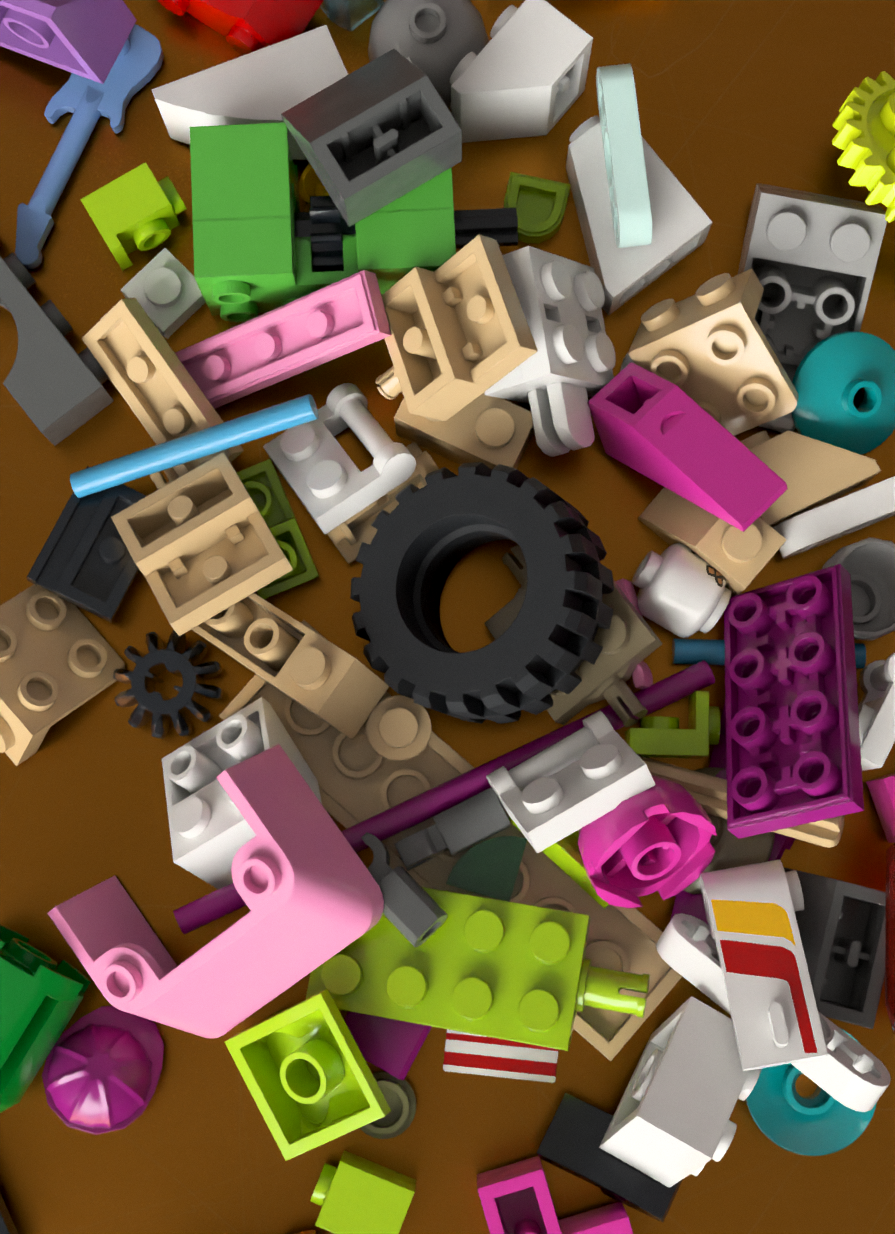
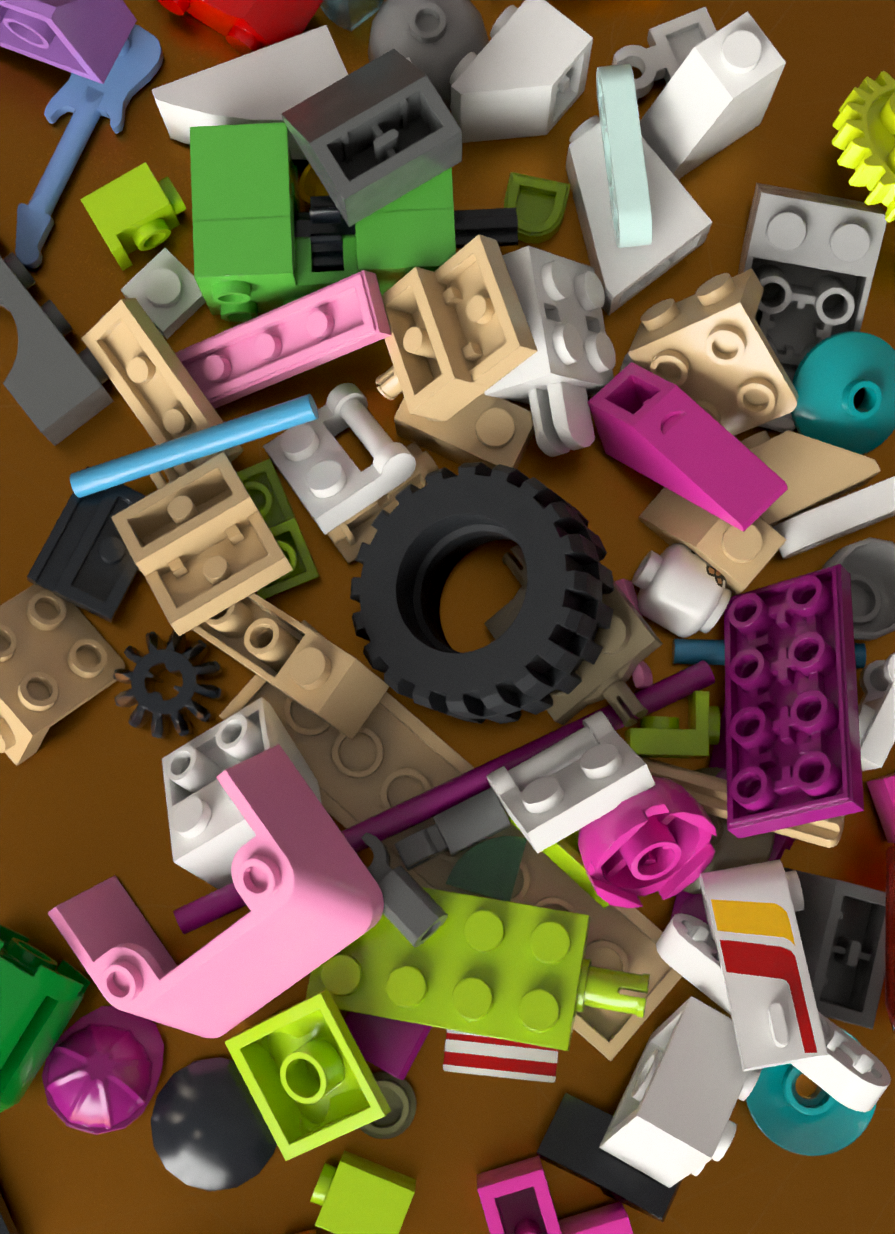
(210, 1127): none -> black dish
(398, 728): tan plate -> none
(668, 48): none -> white plate
(713, 96): none -> white slope

